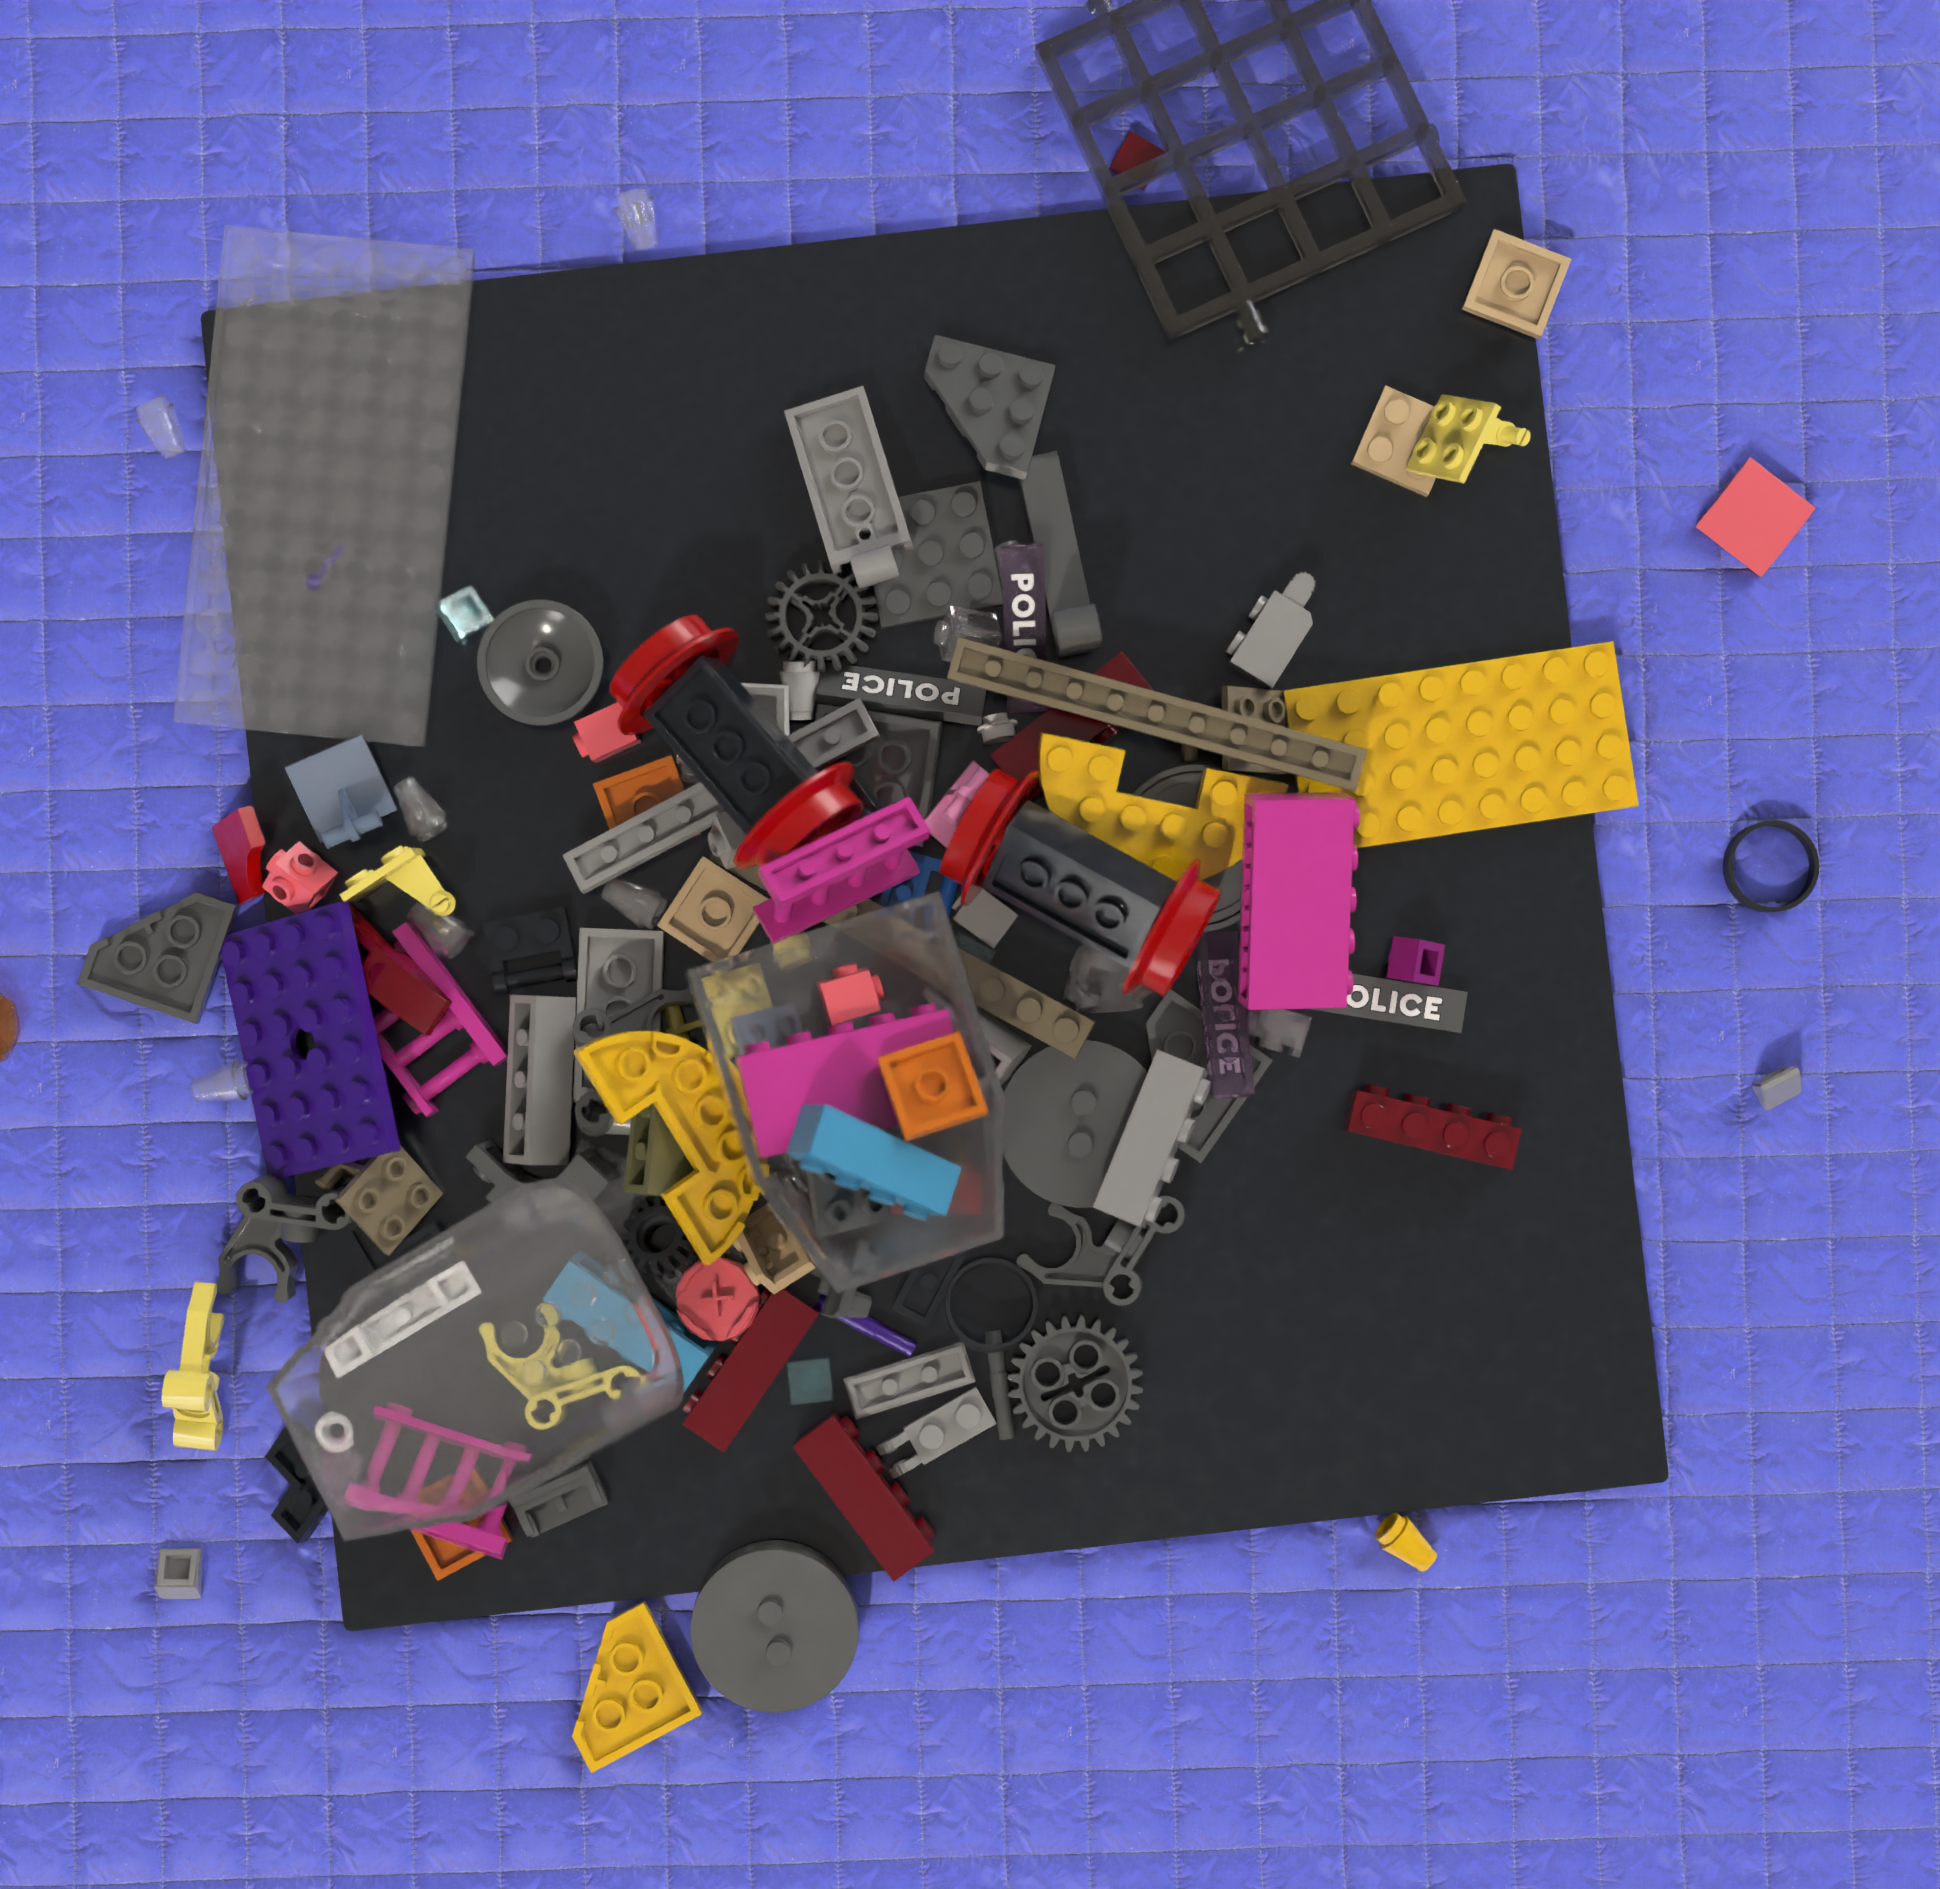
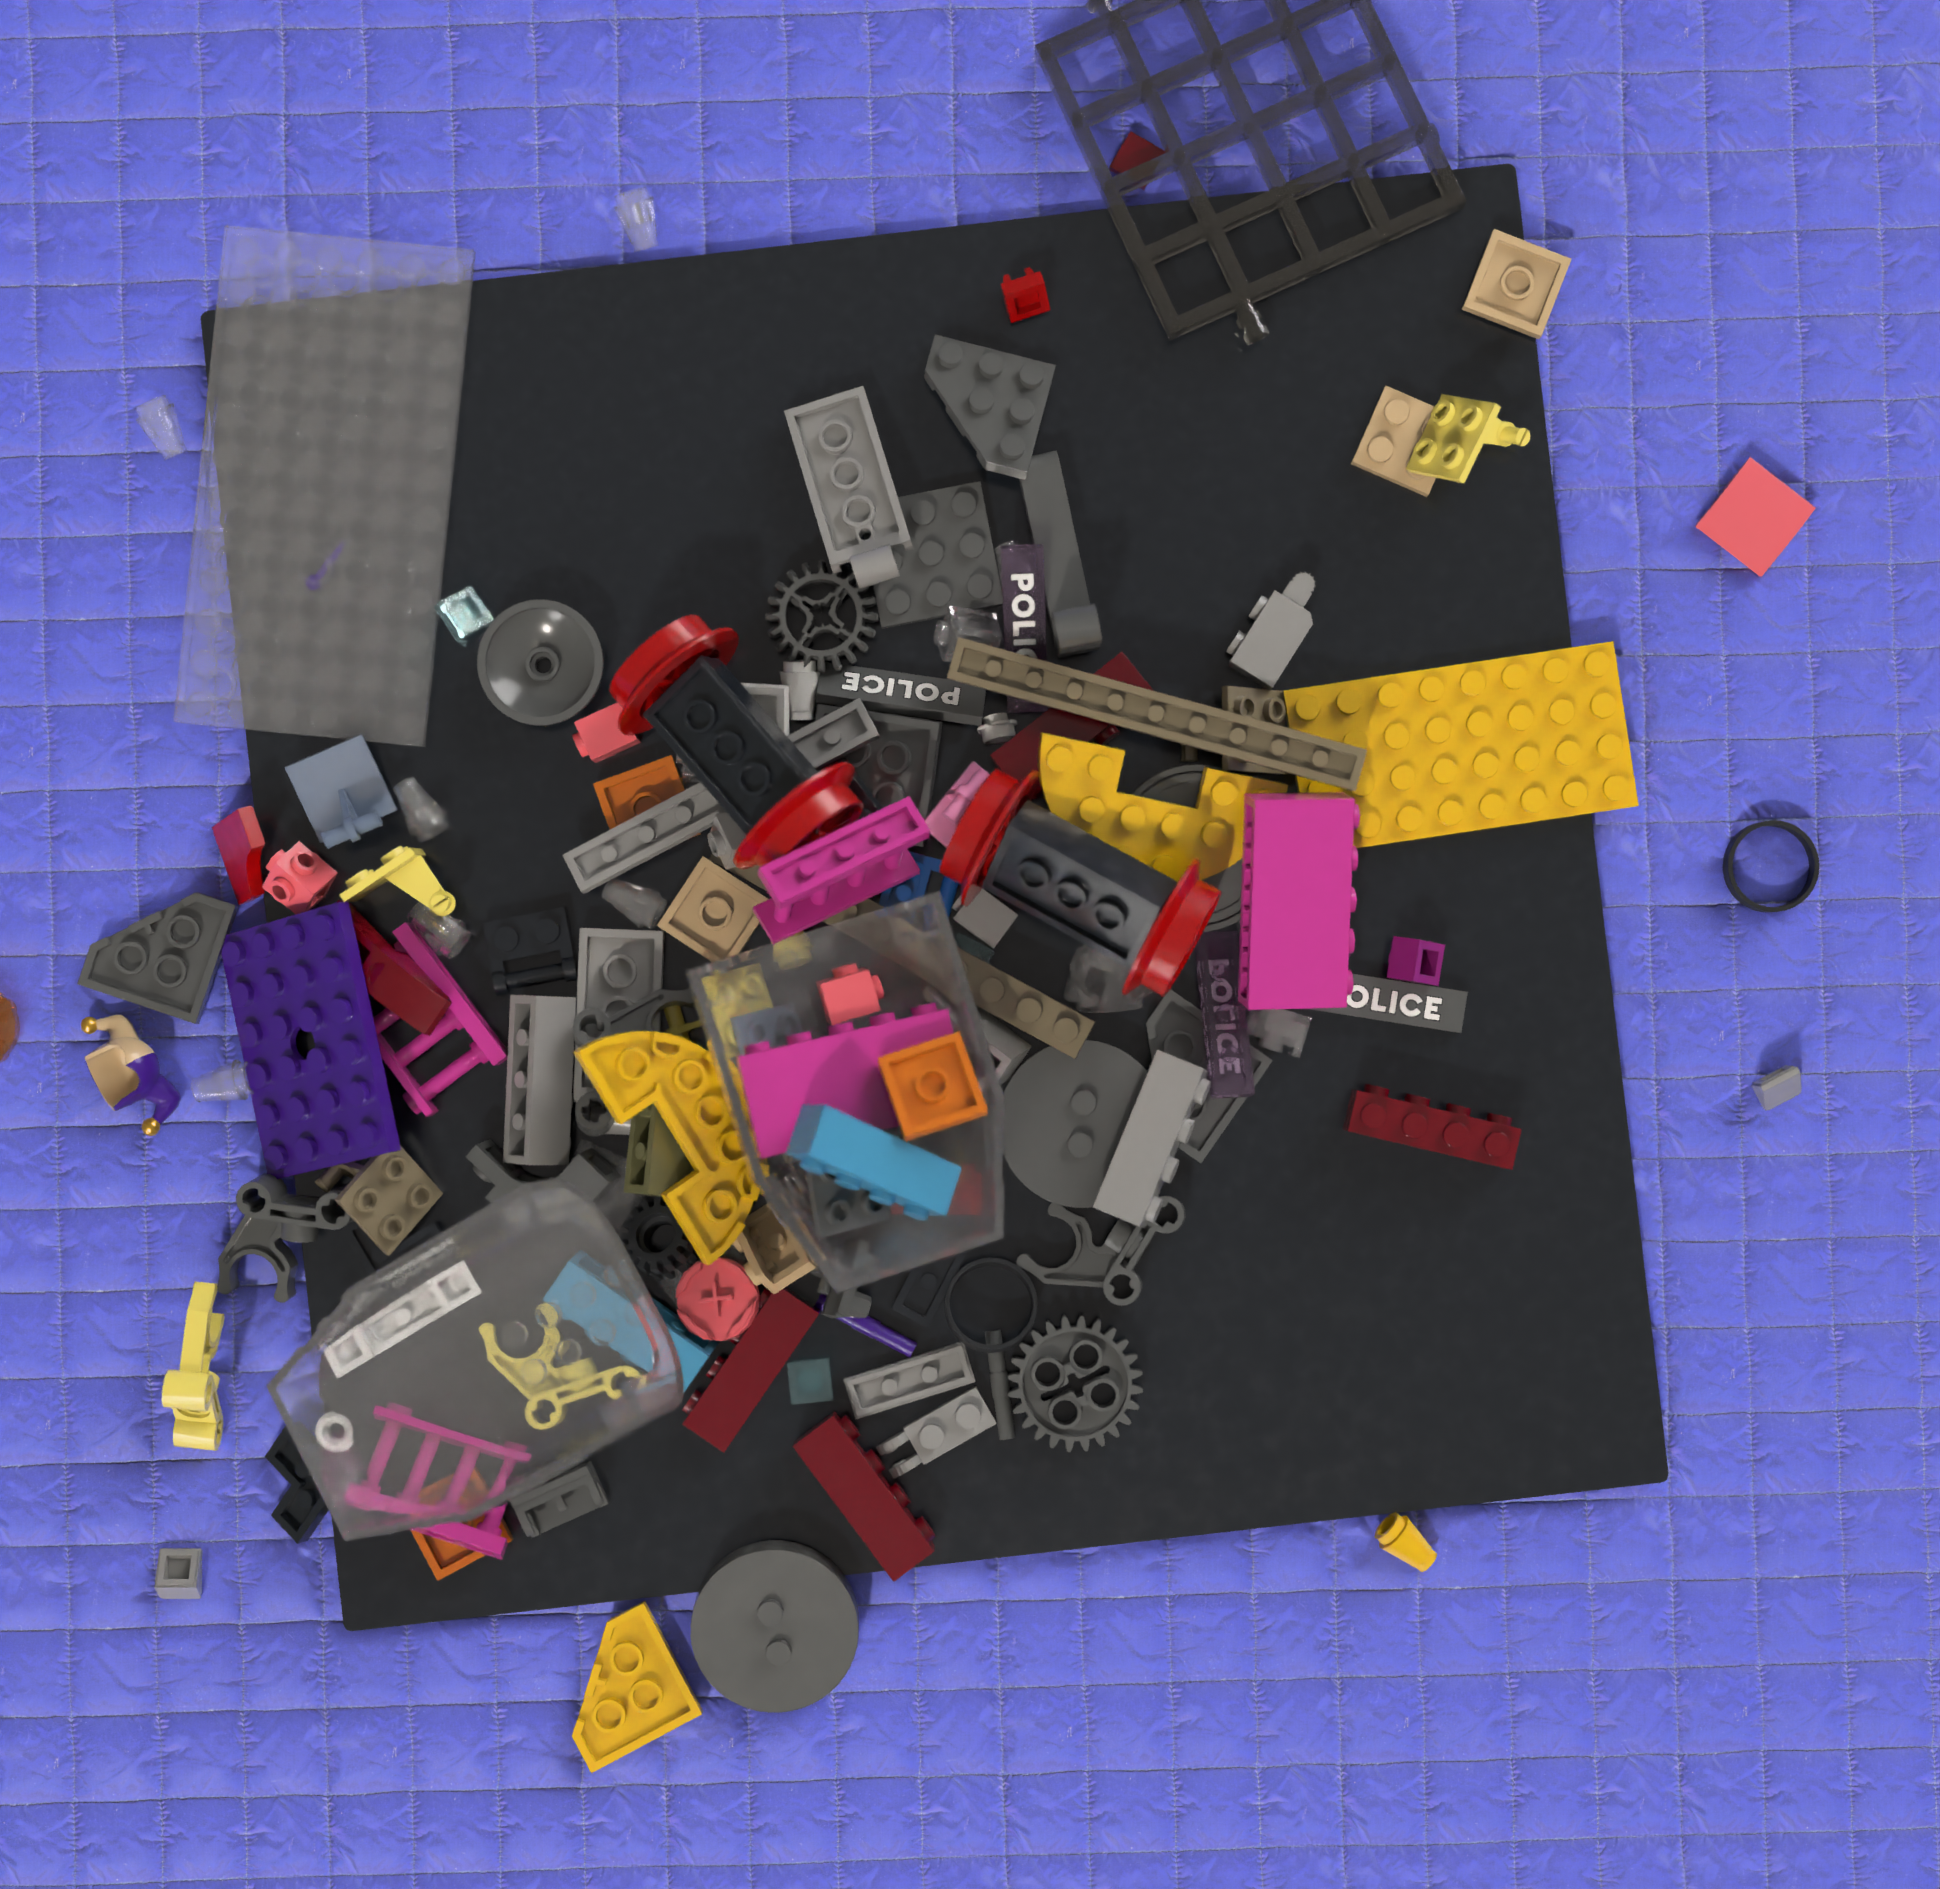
(129, 1071): none -> piece
(1025, 295): none -> red tile

